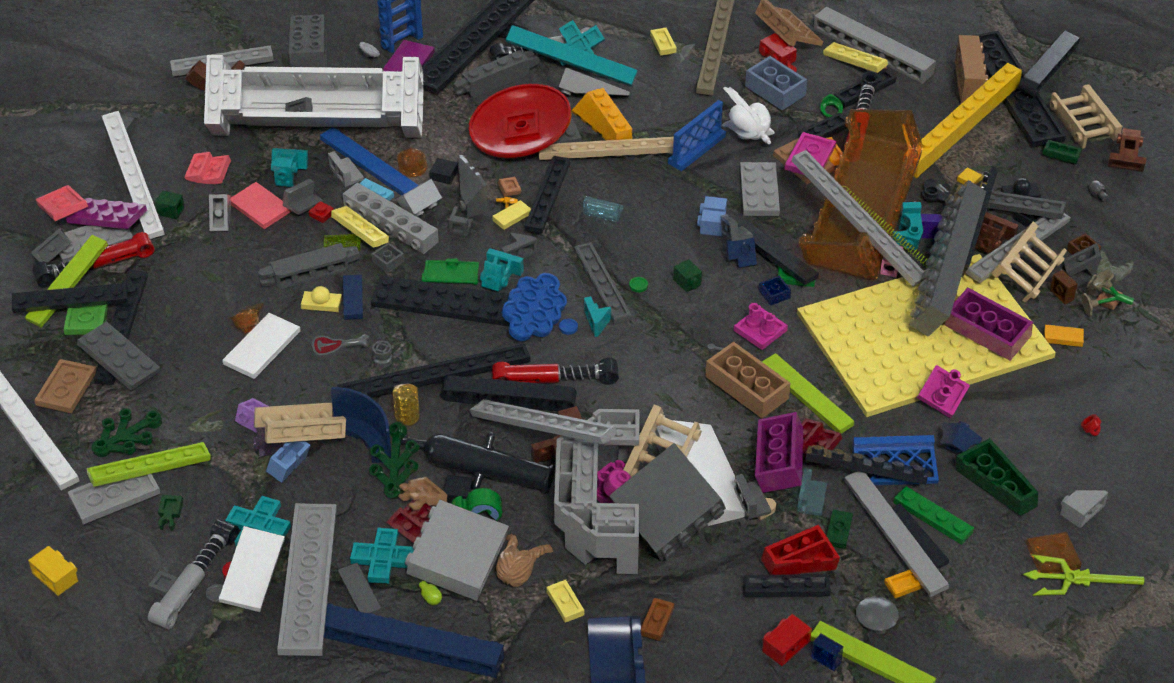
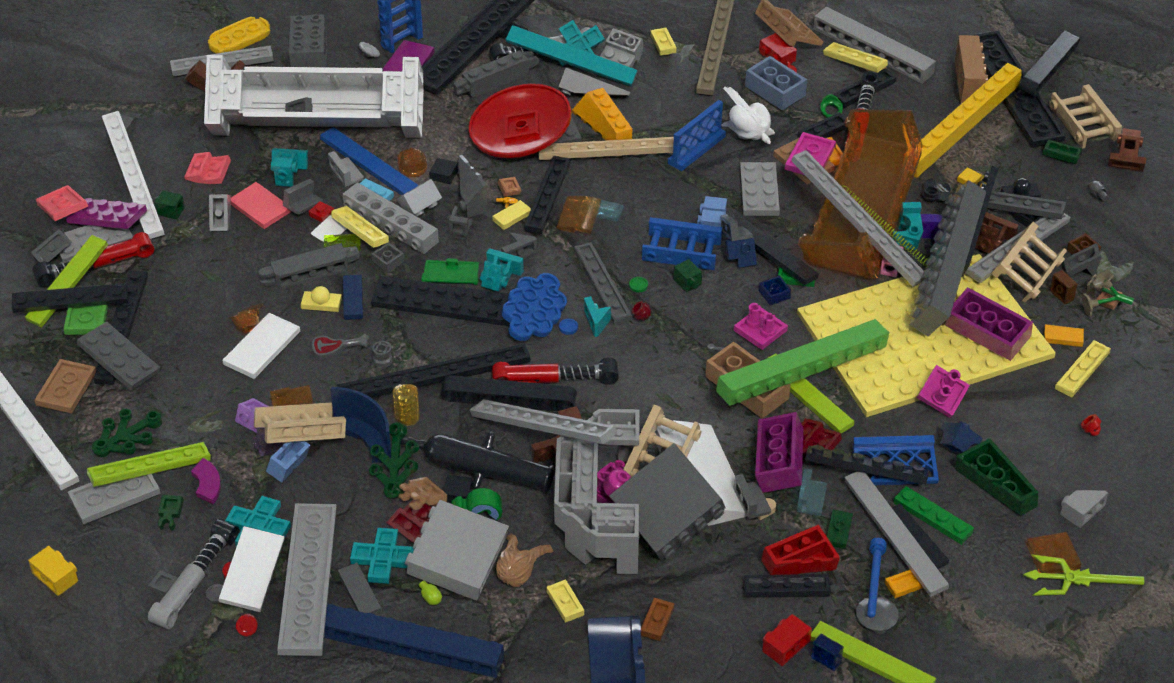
(208, 480): none -> magenta tile
(239, 35): none -> yellow tile
(246, 625): none -> red tile
(294, 396): none -> clear orange slope
(328, 227): none -> white sticker
(579, 214): none -> clear orange slope
(623, 48): none -> light grey brick
(641, 311): none -> dark red plate
(682, 231): none -> blue fence
(802, 362): none -> bright green brick
(877, 548): none -> blue piece
(1082, 368): none -> light yellow tile

